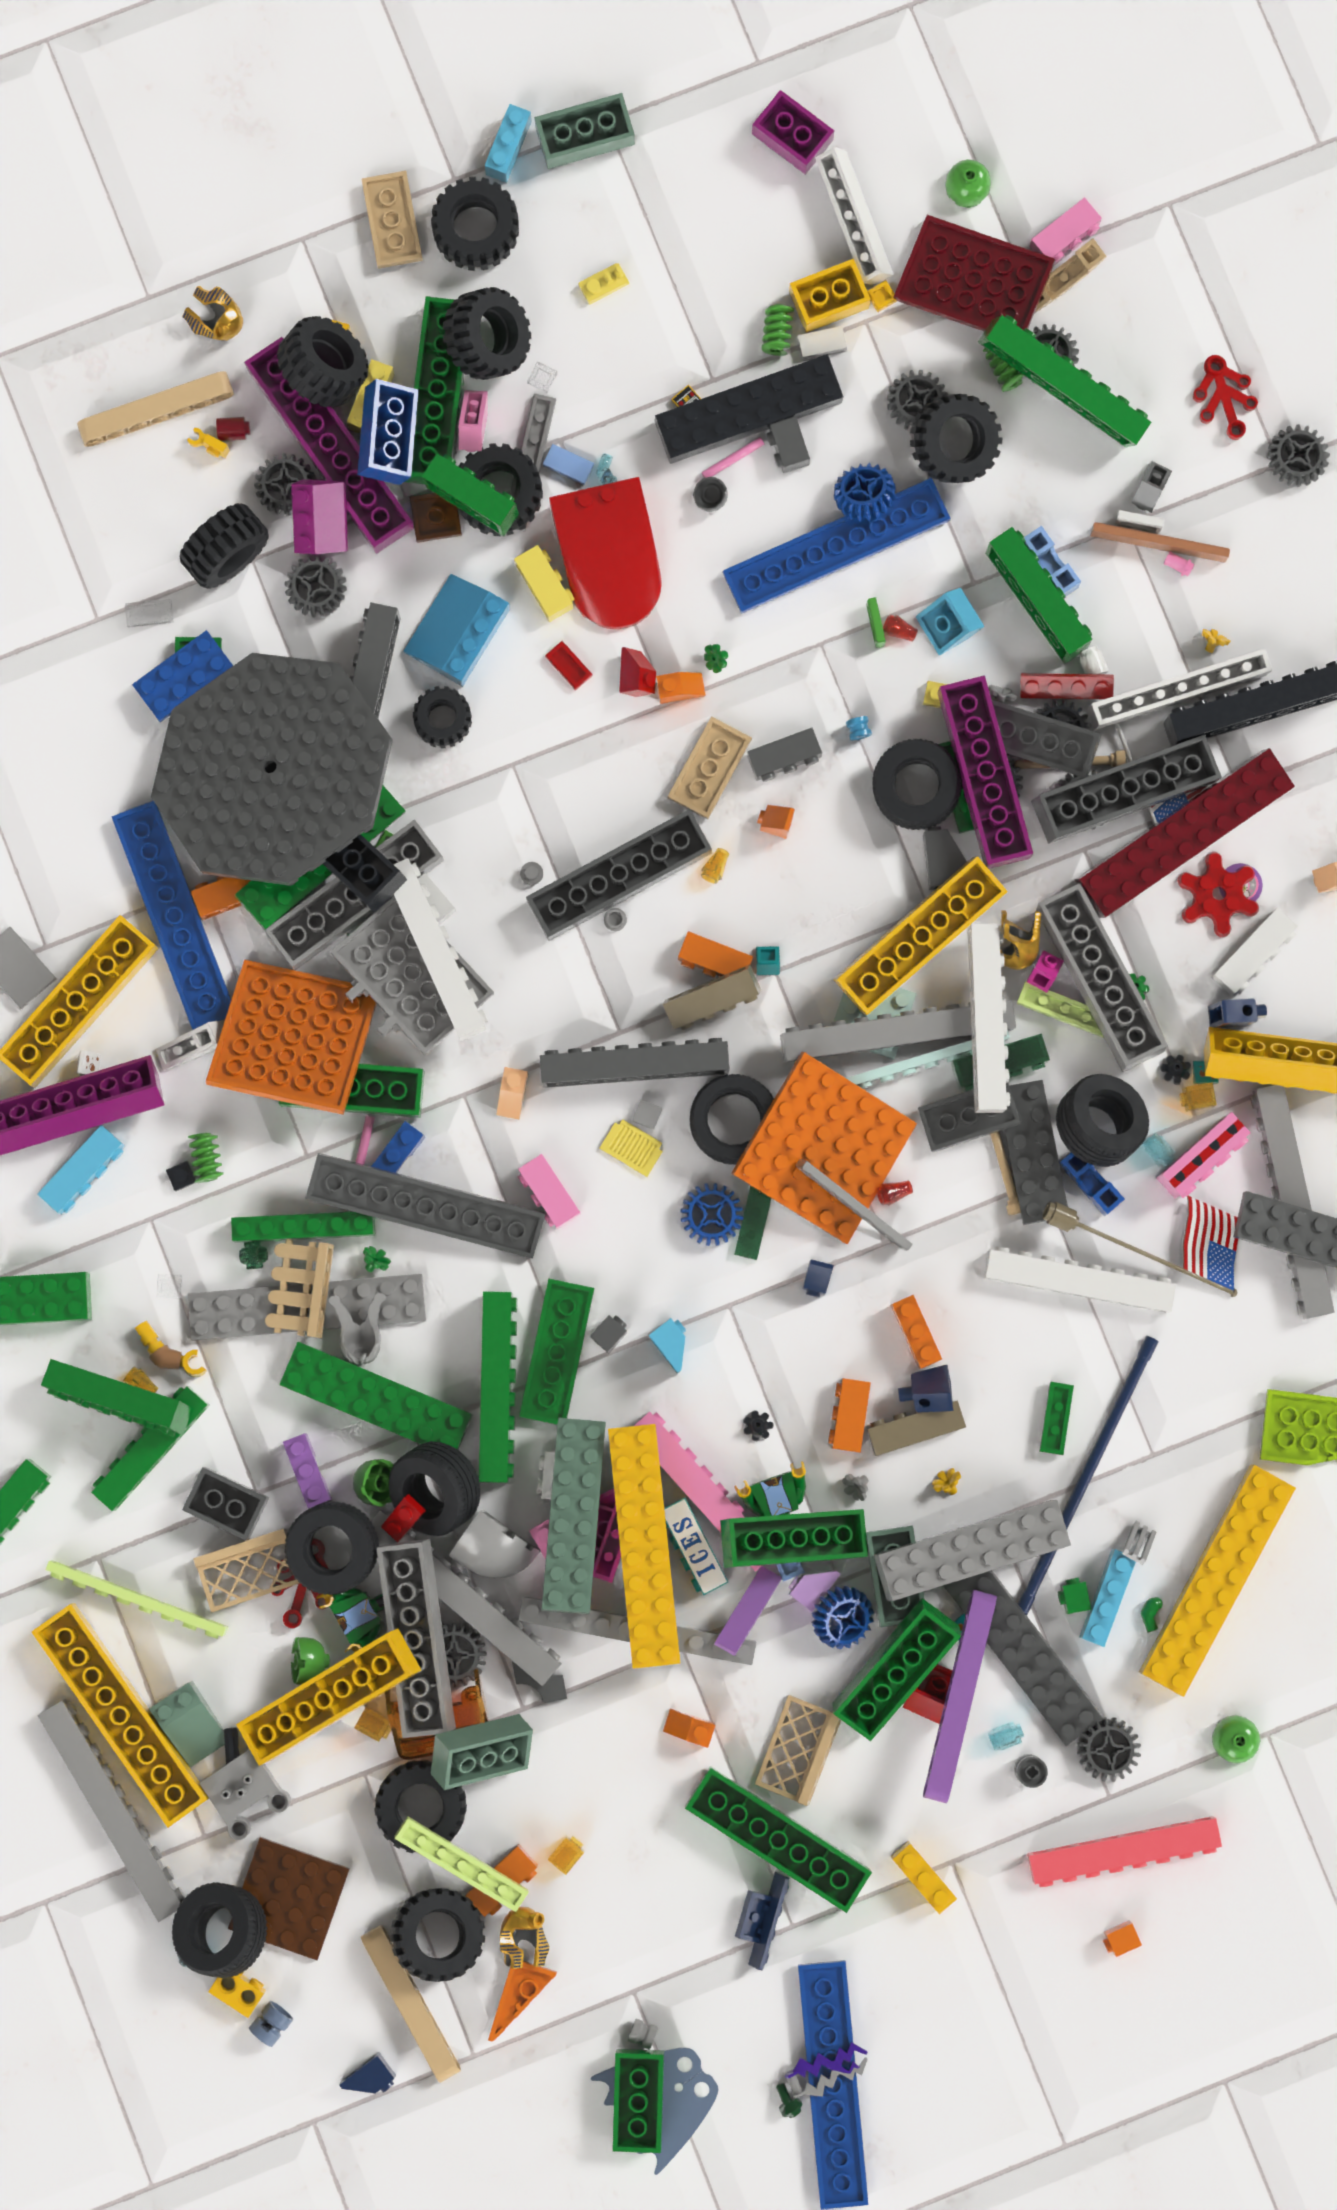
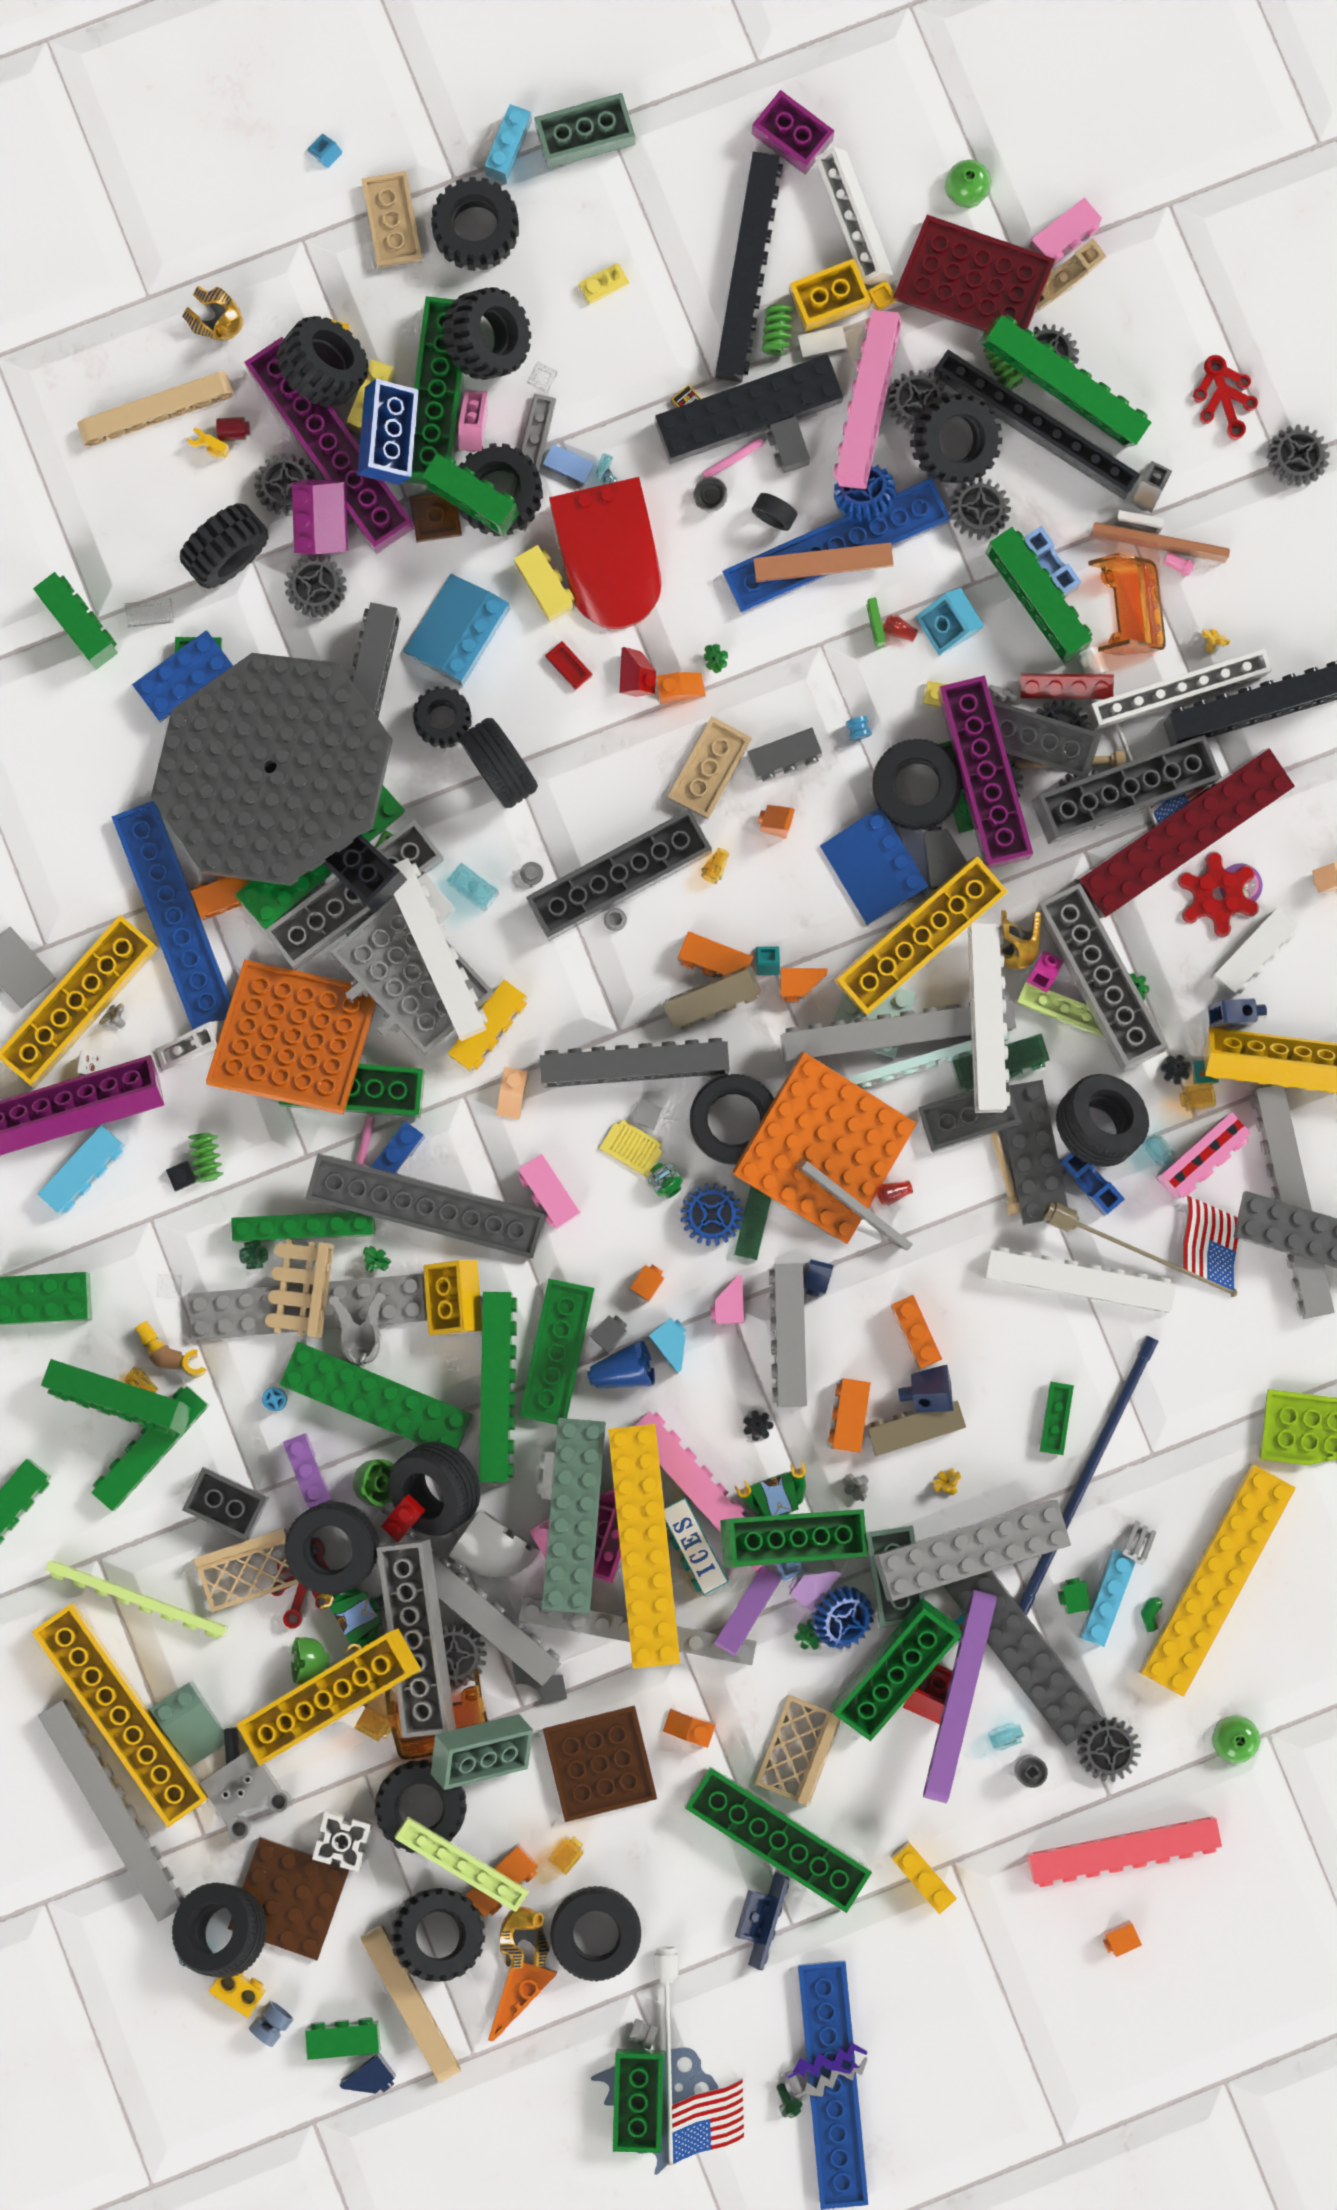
(71, 614): none -> green brick
(113, 1017): none -> light grey plant
(270, 1400): none -> dark azure wheel
(325, 150): none -> dark azure slope
(329, 1847): none -> white brick
(342, 2039): none -> green brick
(453, 1297): none -> yellow brick
(473, 887): none -> clear light blue brick
(498, 762): none -> black tyre
(499, 1012): none -> yellow brick
(584, 1965): none -> black tyre
(599, 1763): none -> reddish brown plate
(624, 1368): none -> blue cone
(647, 1282): none -> orange brick
(665, 1180): none -> head
(704, 2119): none -> flag
(729, 1304): none -> bright pink slope
(747, 267): none -> black brick
(774, 511): none -> black tyre
(789, 1335): none -> light grey brick
(799, 982): none -> orange slope
(804, 1636): none -> green plant
(823, 562): none -> nougat tile
(868, 399): none -> bright pink brick
(874, 866): none -> blue slope
(988, 508): none -> dark grey gear
(1037, 425): none -> black brick
(1136, 604): none -> clear orange windscreen

